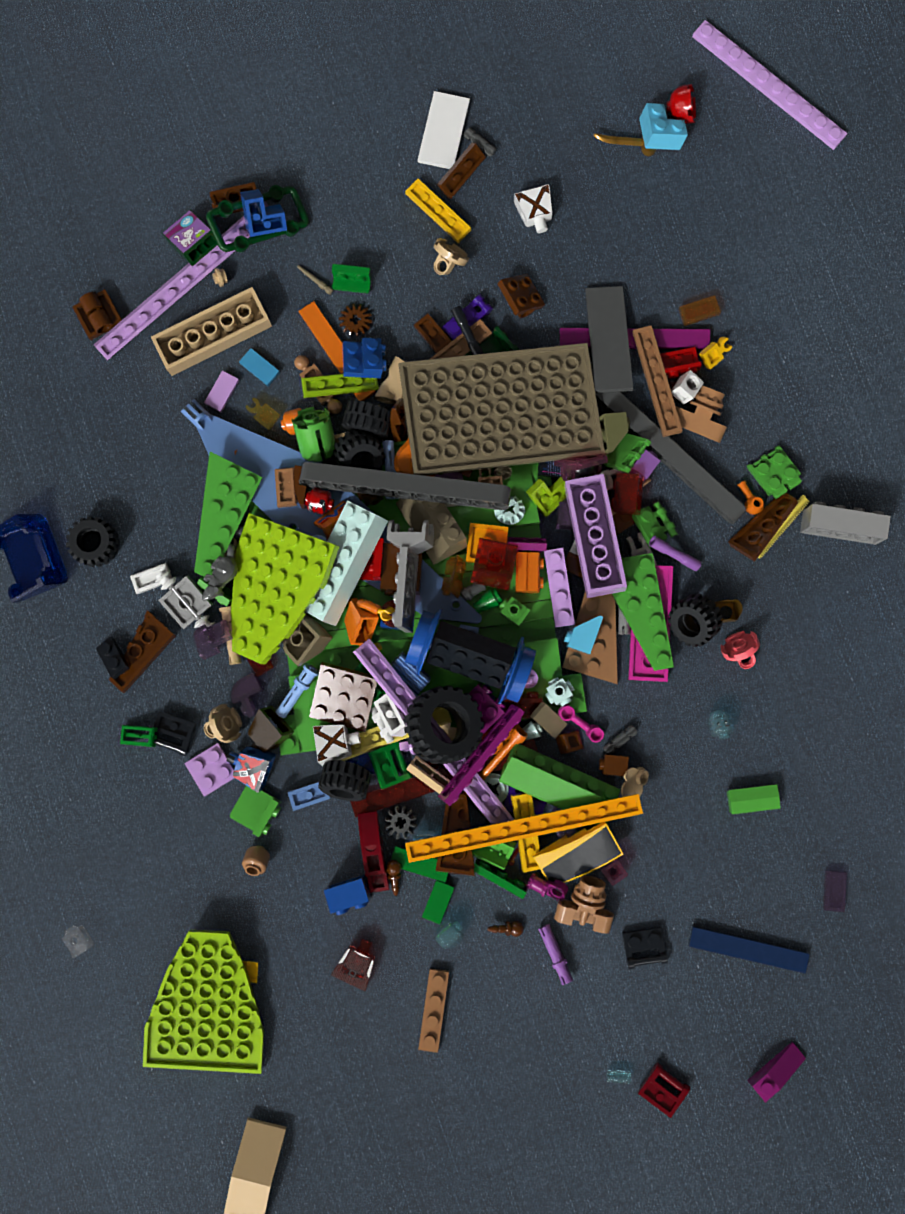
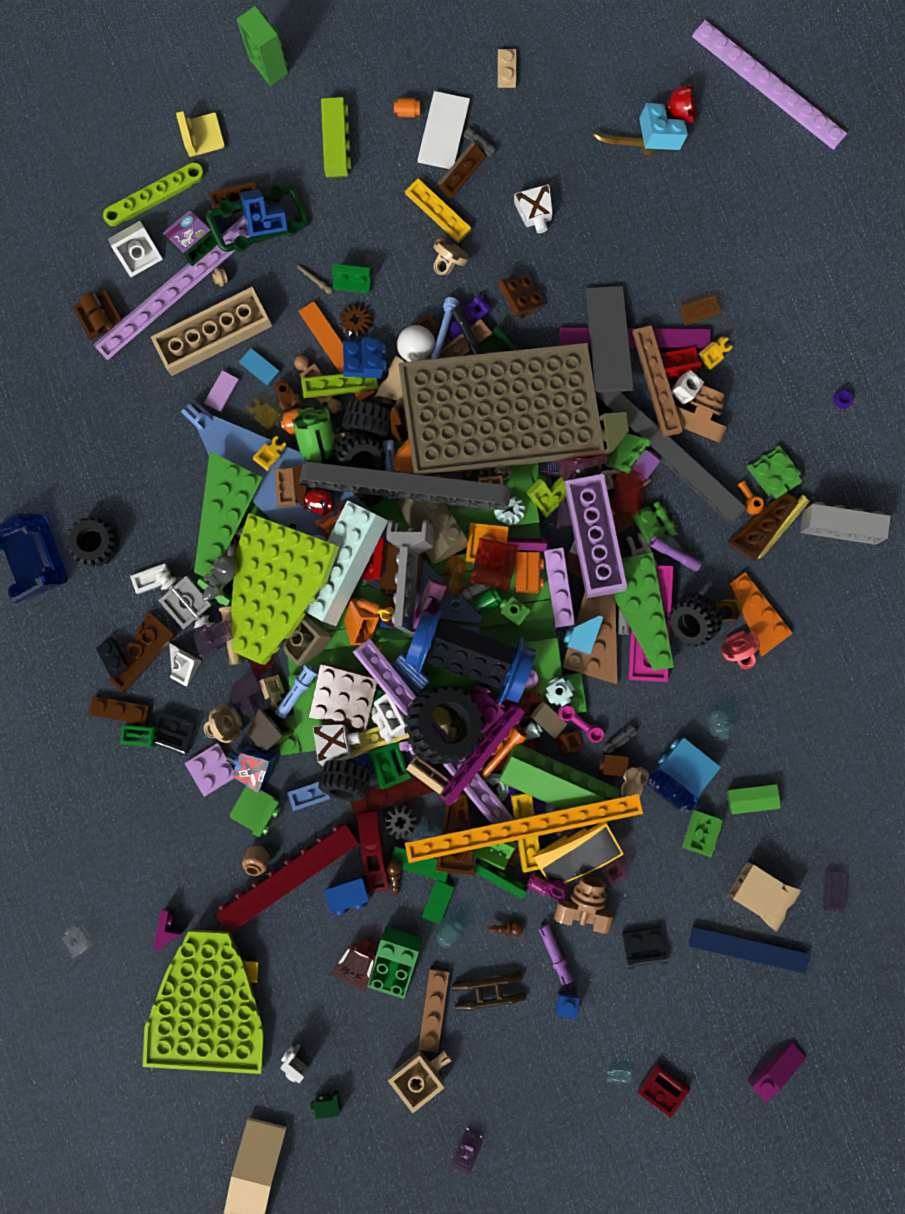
(119, 710): none -> reddish brown plate
(135, 249): none -> white slope
(153, 194): none -> lime plate
(164, 934): none -> magenta slope
(182, 665): none -> white slope
(200, 133): none -> light yellow bracket
(263, 45): none -> bright green brick
(269, 455): none -> yellow plate
(272, 689): none -> tan plate
(288, 398): none -> reddish brown plate
(288, 878): none -> dark red brick
(292, 1066): none -> white bracket
(326, 1105): none -> dark green brick
(334, 137): none -> lime brick
(394, 962): none -> green slope
(407, 107): none -> orange brick
(416, 343): none -> white piece
(421, 1068): none -> tan brick
(429, 600): none -> magenta tile
(449, 304): none -> light blue piece
(467, 1151): none -> clear purple slope
(497, 983): none -> dark brown piece
(506, 68): none -> tan plate
(567, 1005): none -> blue brick
(672, 791): none -> clear blue gear
(688, 766): none -> dark azure brick
(702, 833): none -> bright green bracket
(759, 614): none -> orange wing
(763, 895): none -> tan piece
(842, 399): none -> dark purple plate

